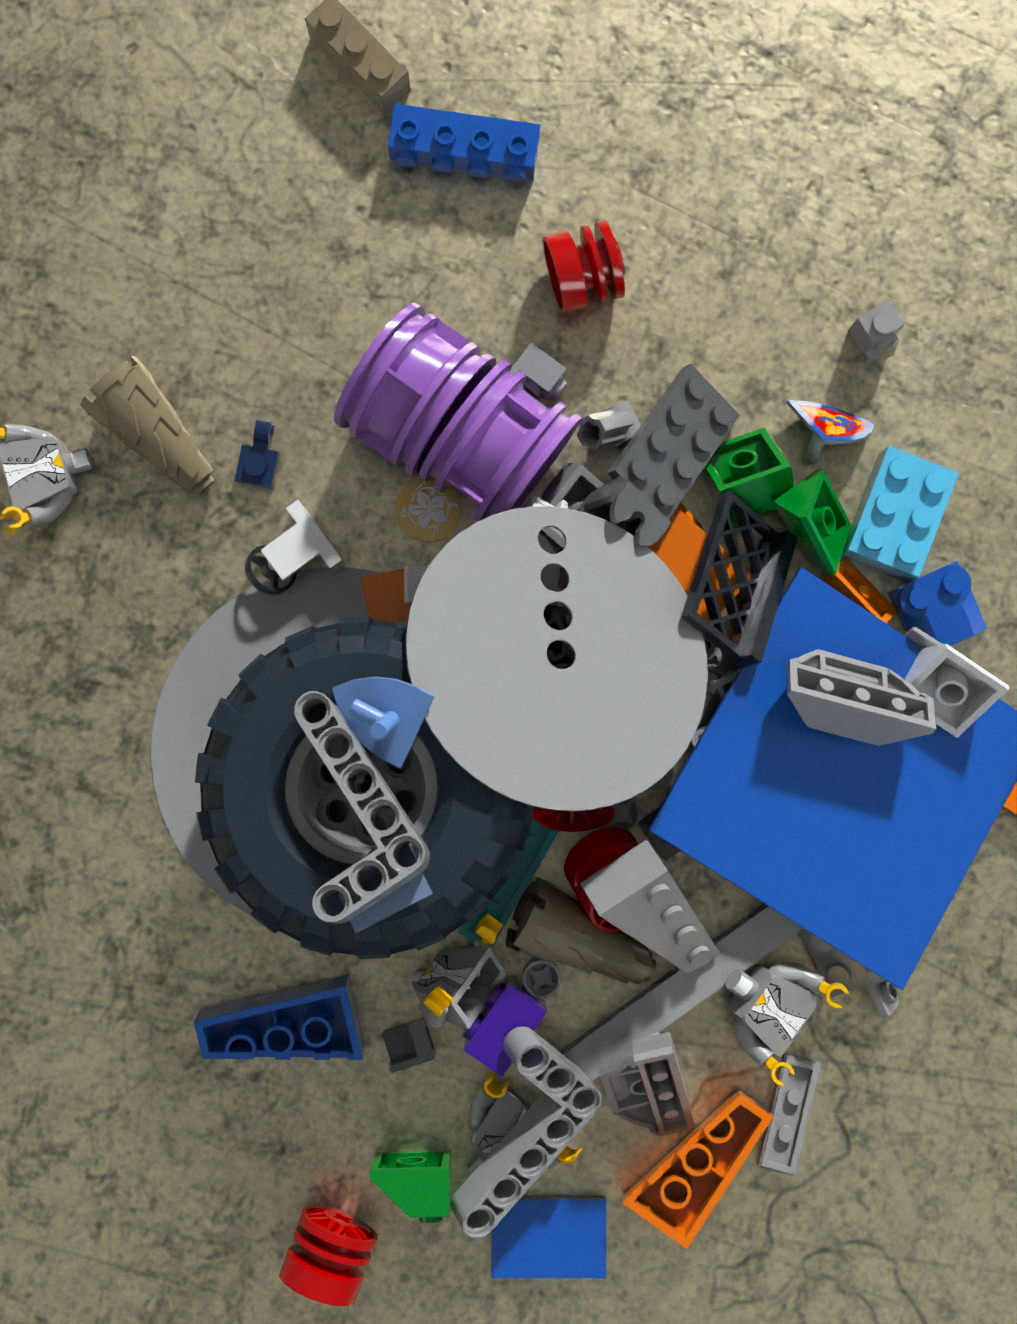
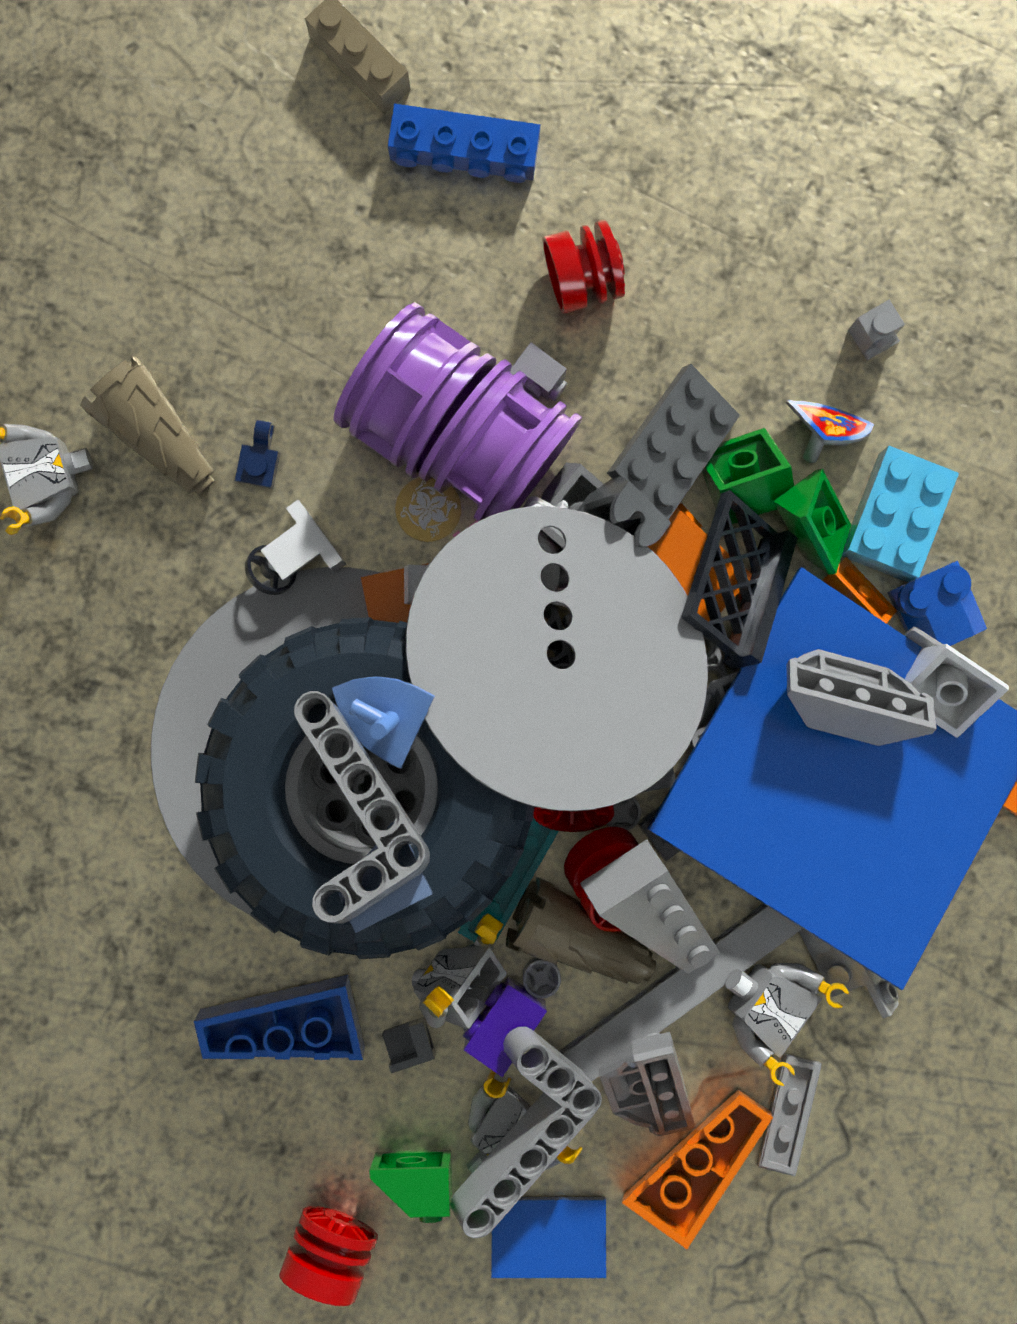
(611, 427): light grey piece -> none

